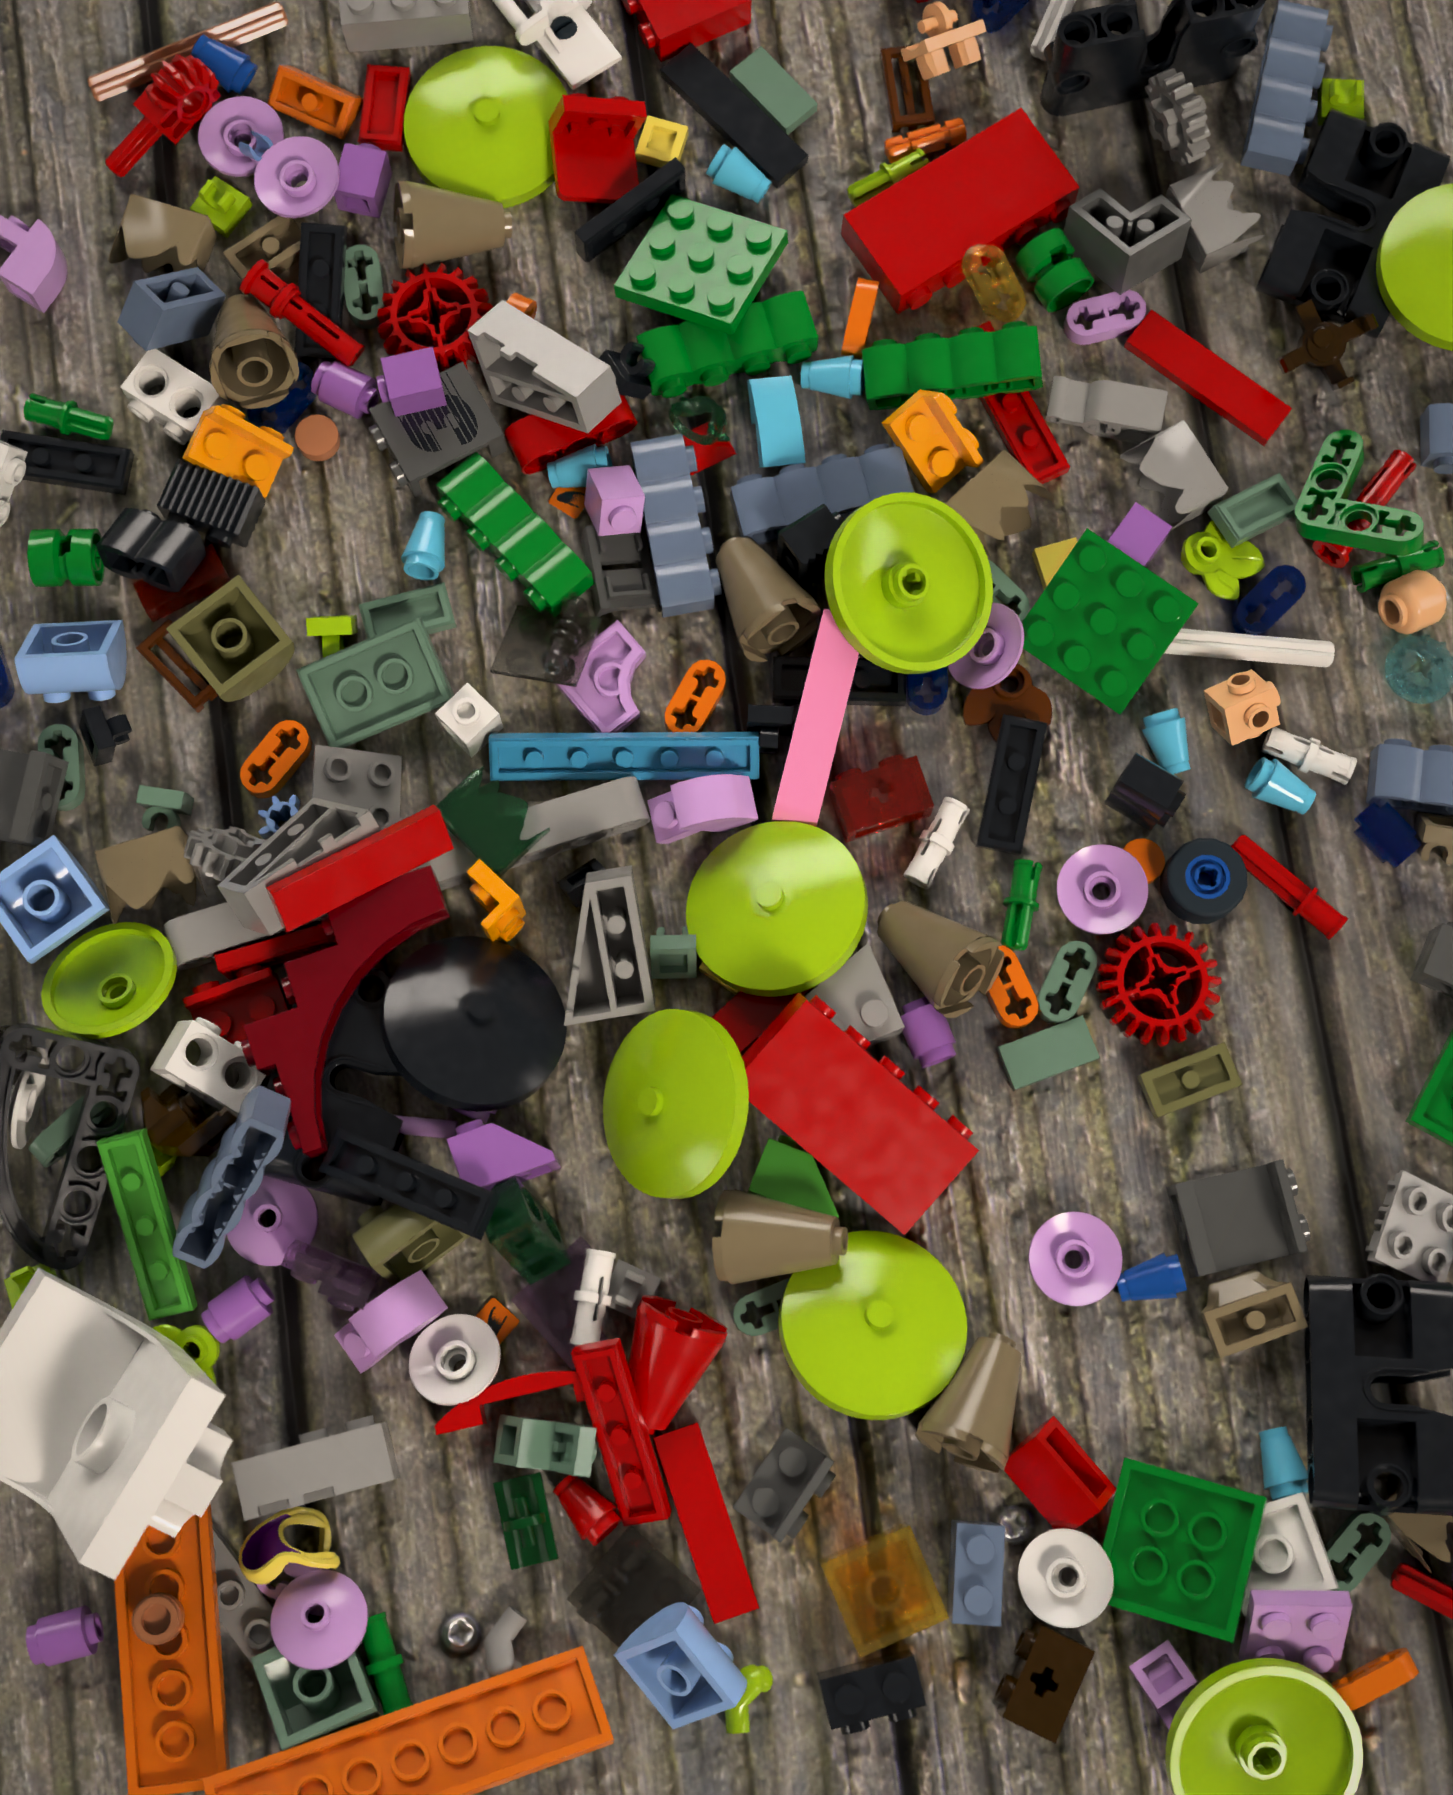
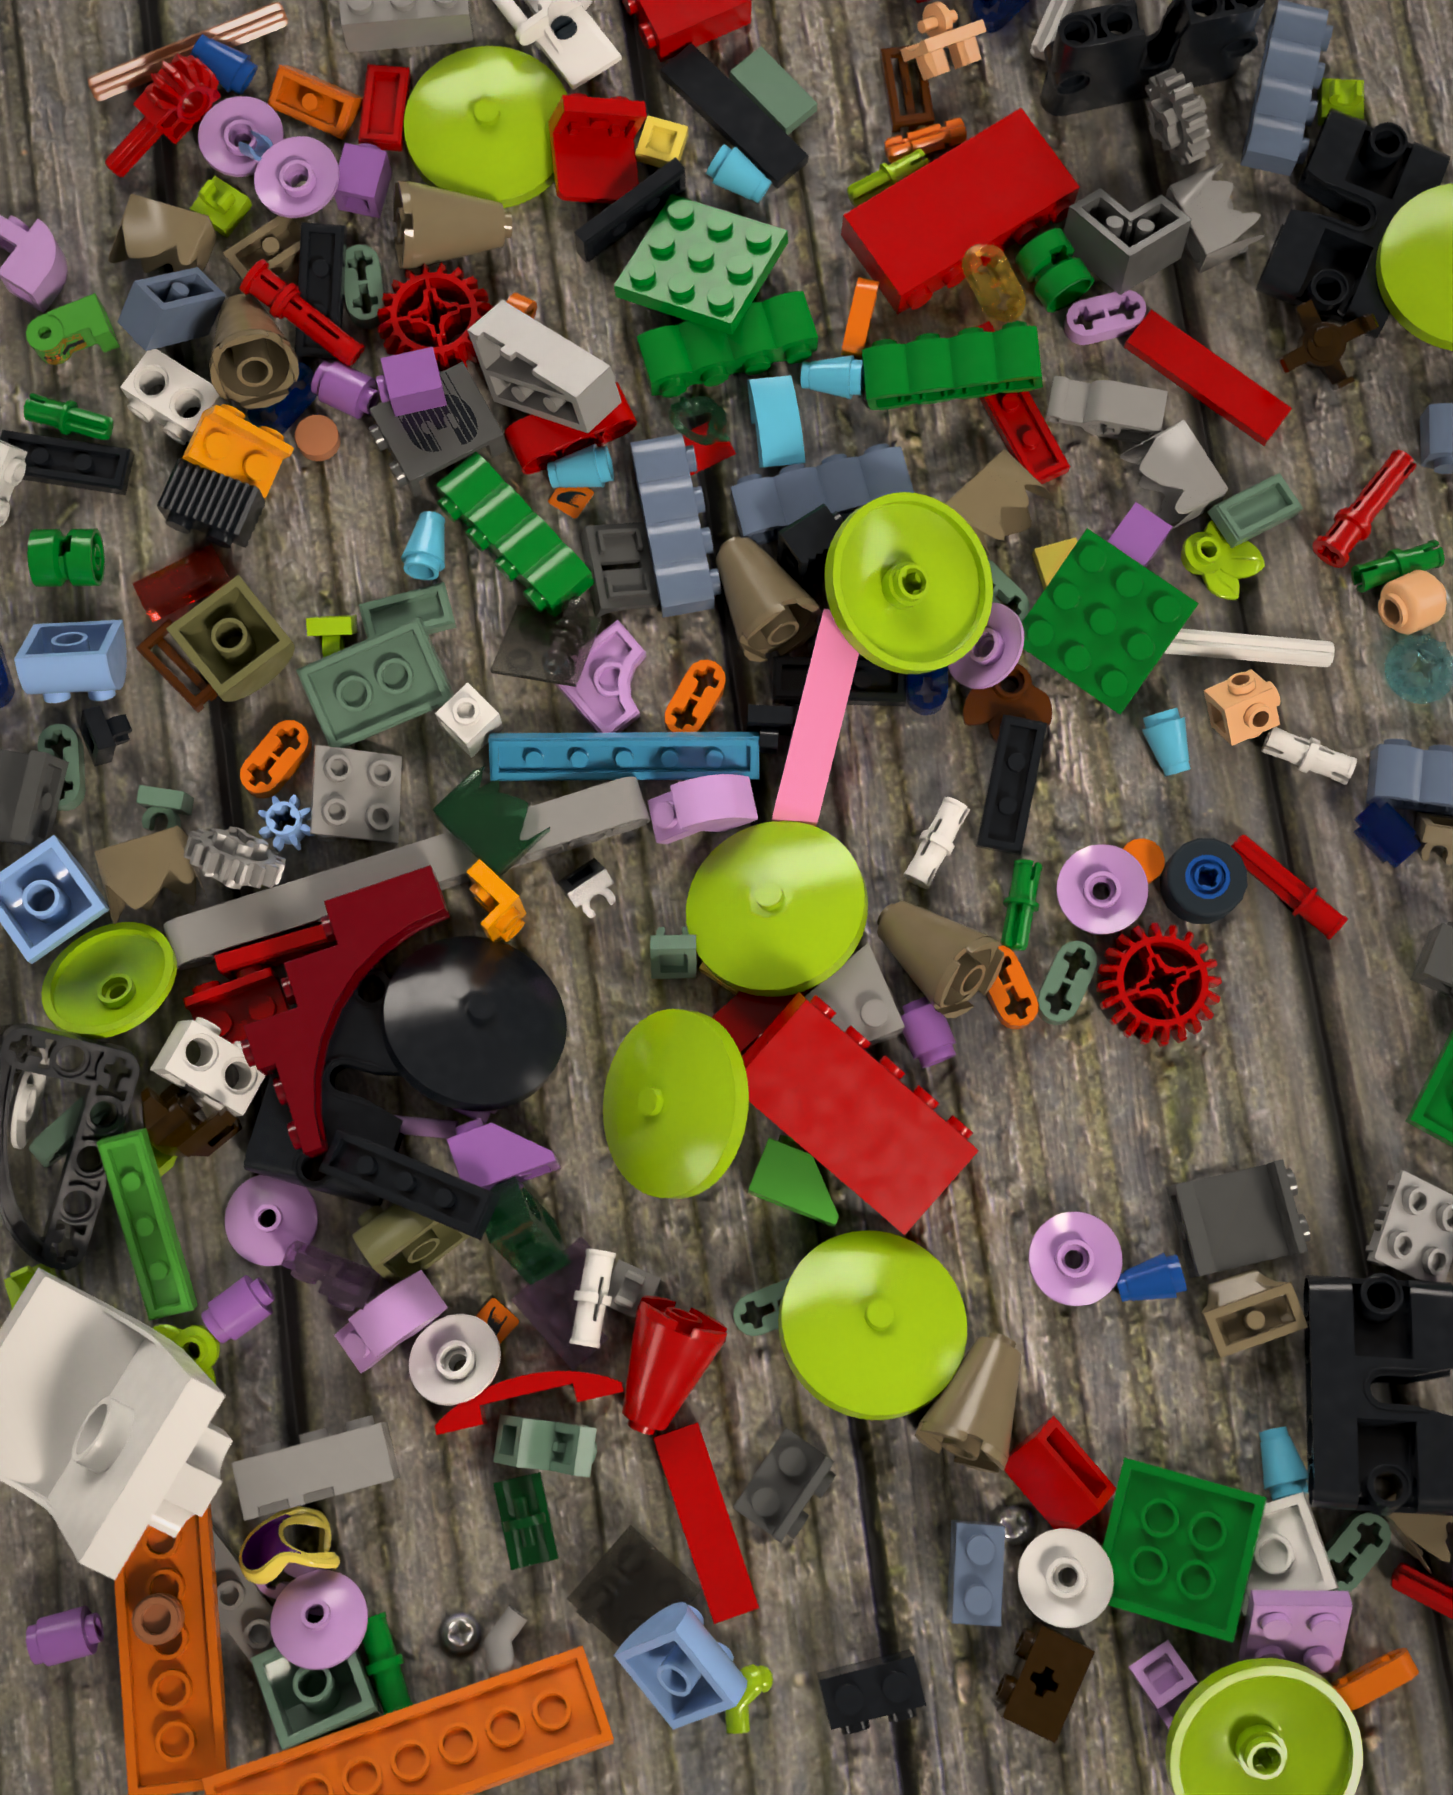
(71, 329): none -> bright green leg
(151, 549): black brick -> none
(232, 1177): sand blue brick -> none
(306, 838): light grey wedge -> none
(360, 868): red tile -> none
(587, 1509): red cone -> none
(610, 955): light grey wedge -> none
(614, 500): lavender brick -> none
(621, 1432): red tile -> none
(630, 373): black tile -> none
(772, 1238): dark tan cone -> none
(864, 816): clear red brick -> none
(883, 1589): clear yellow brick -> none
(932, 438): light orange bracket -> none
(1047, 1053): sand green tile -> none
(1146, 793): black brick -> none
(1189, 1080): olive plate -> none
(1262, 595): clear blue beam -> none
(1279, 786): medium azure cone -> none
(1339, 511): green beam -> none

